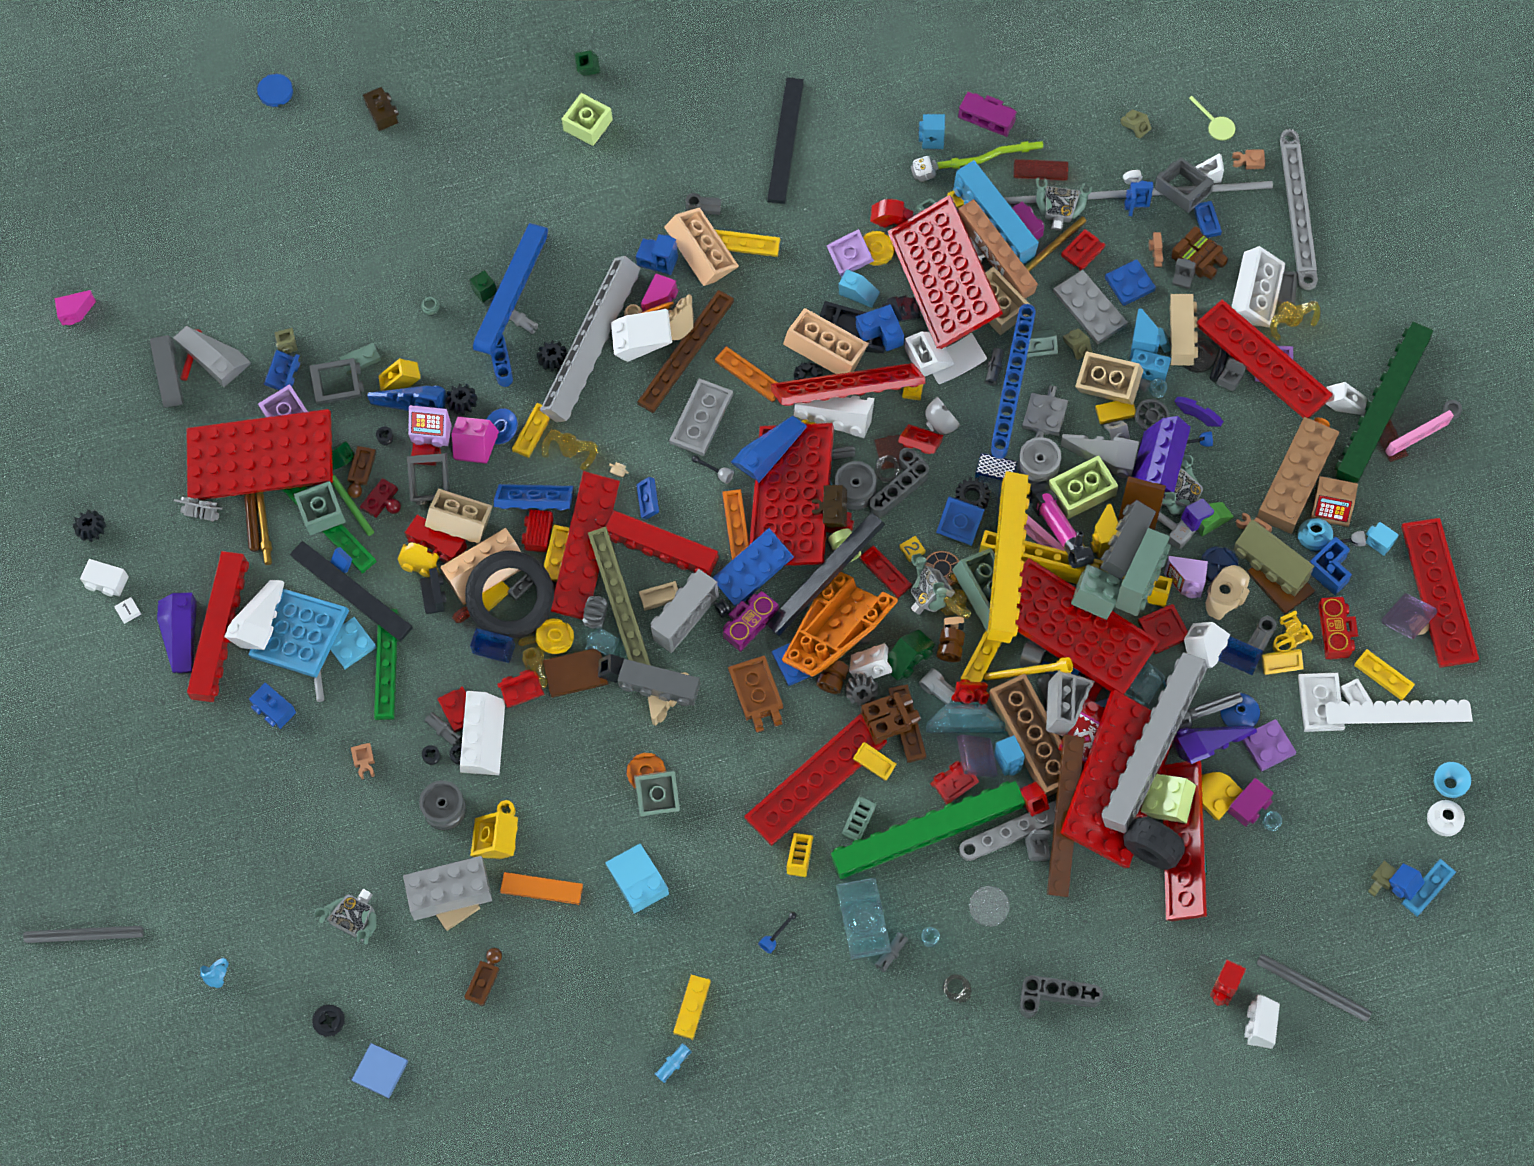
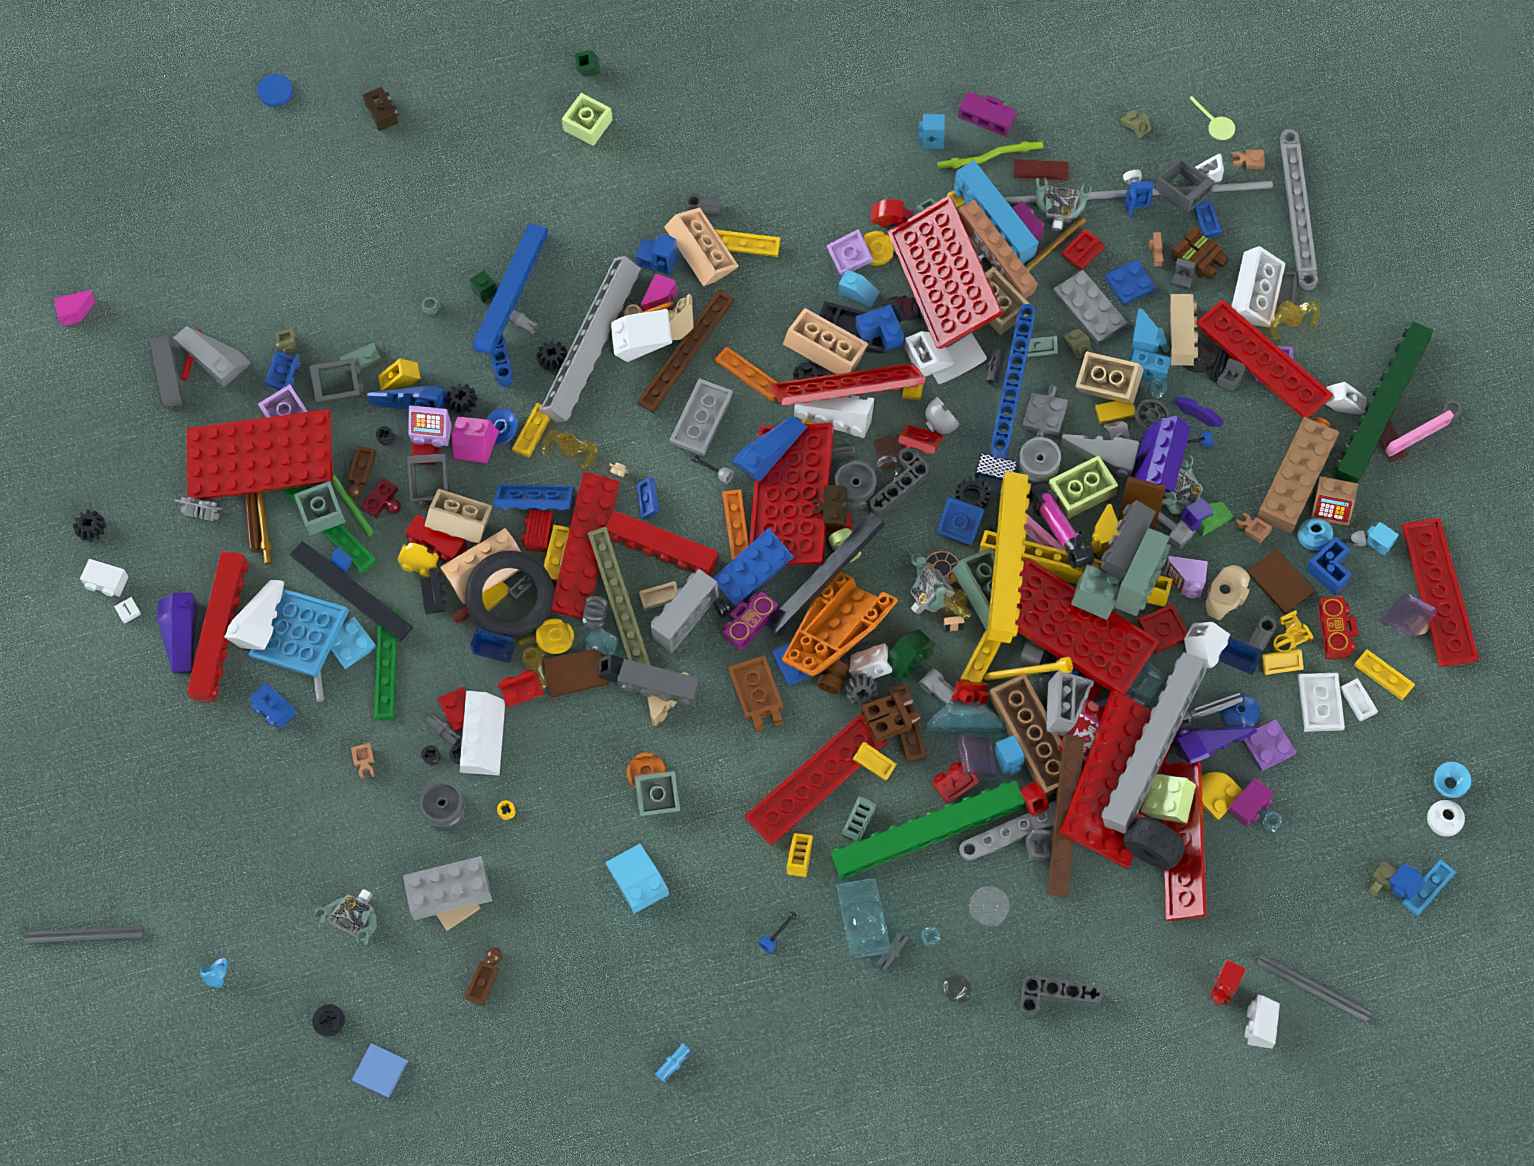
(341, 455): dark green panel -> none
(494, 836): yellow slope -> none
(541, 888): orange tile -> none
(692, 1007): yellow plate -> none
(785, 141): black tile -> none
(885, 571): red tile -> none
(911, 548): yellow tile -> none
(924, 168): head -> none
(950, 645): reddish brown wheel -> none
(1217, 560): dark blue tile -> none
(1273, 558): olive slope -> none
(1398, 713): white sticker -> none

